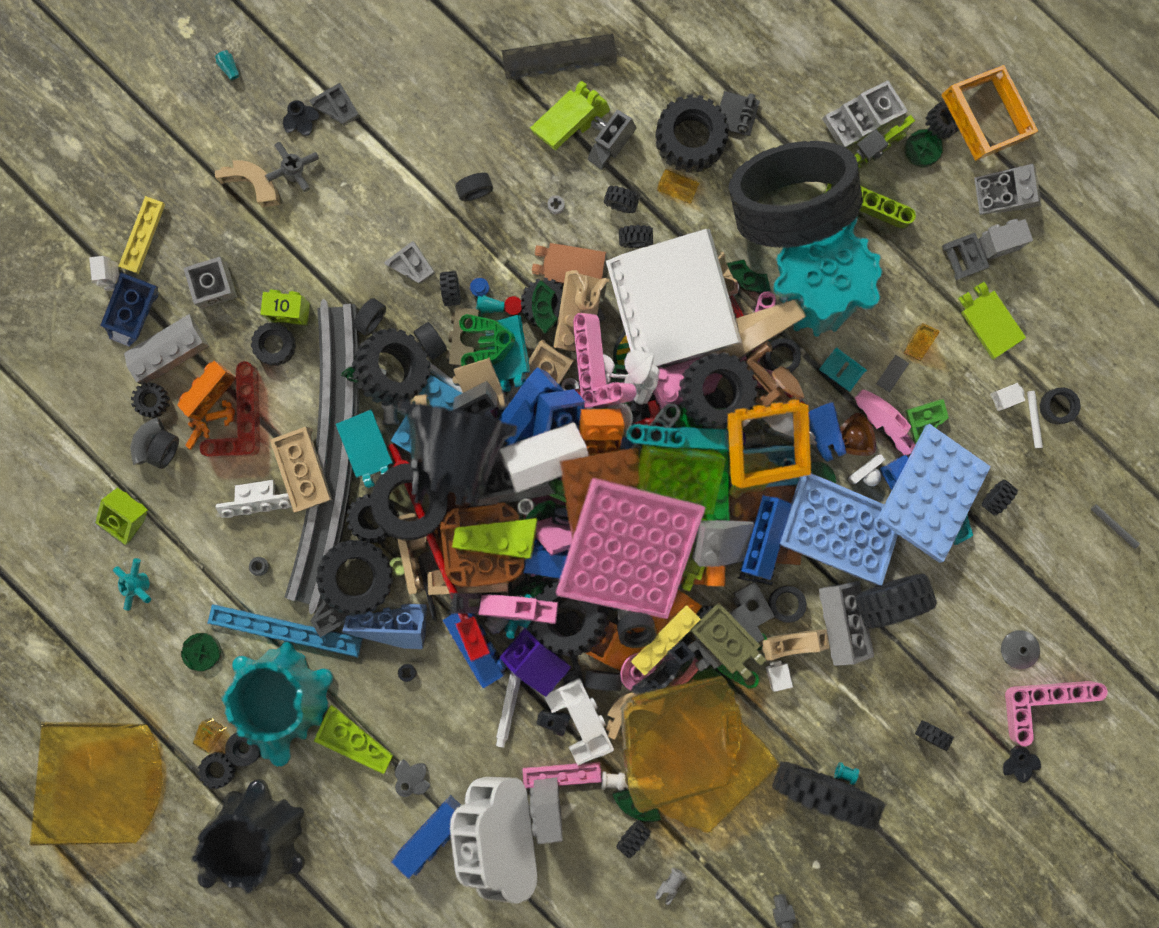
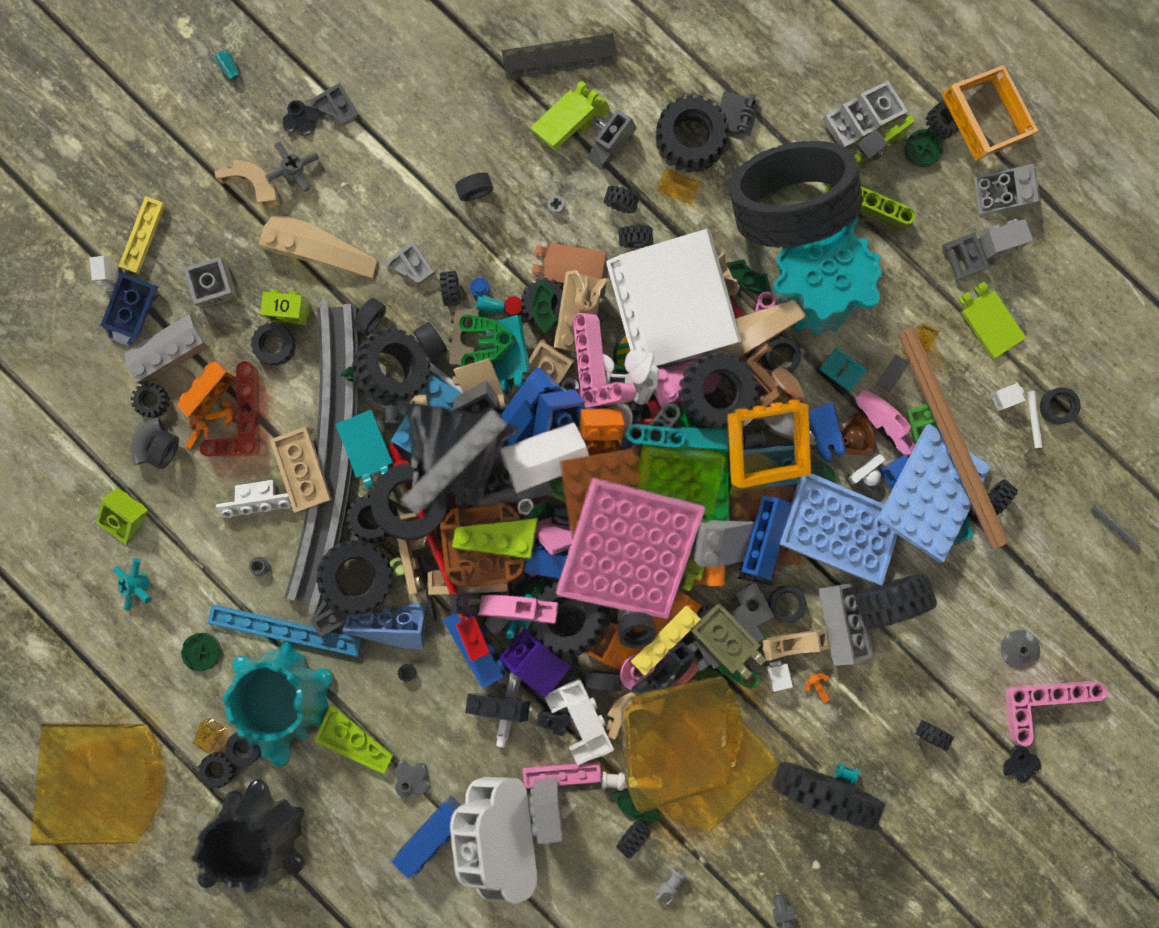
(314, 245): none -> tan wedge
(453, 462): none -> light grey plate
(497, 707): none -> black brick
(815, 680): none -> orange piece
(953, 438): none -> medium nougat axle

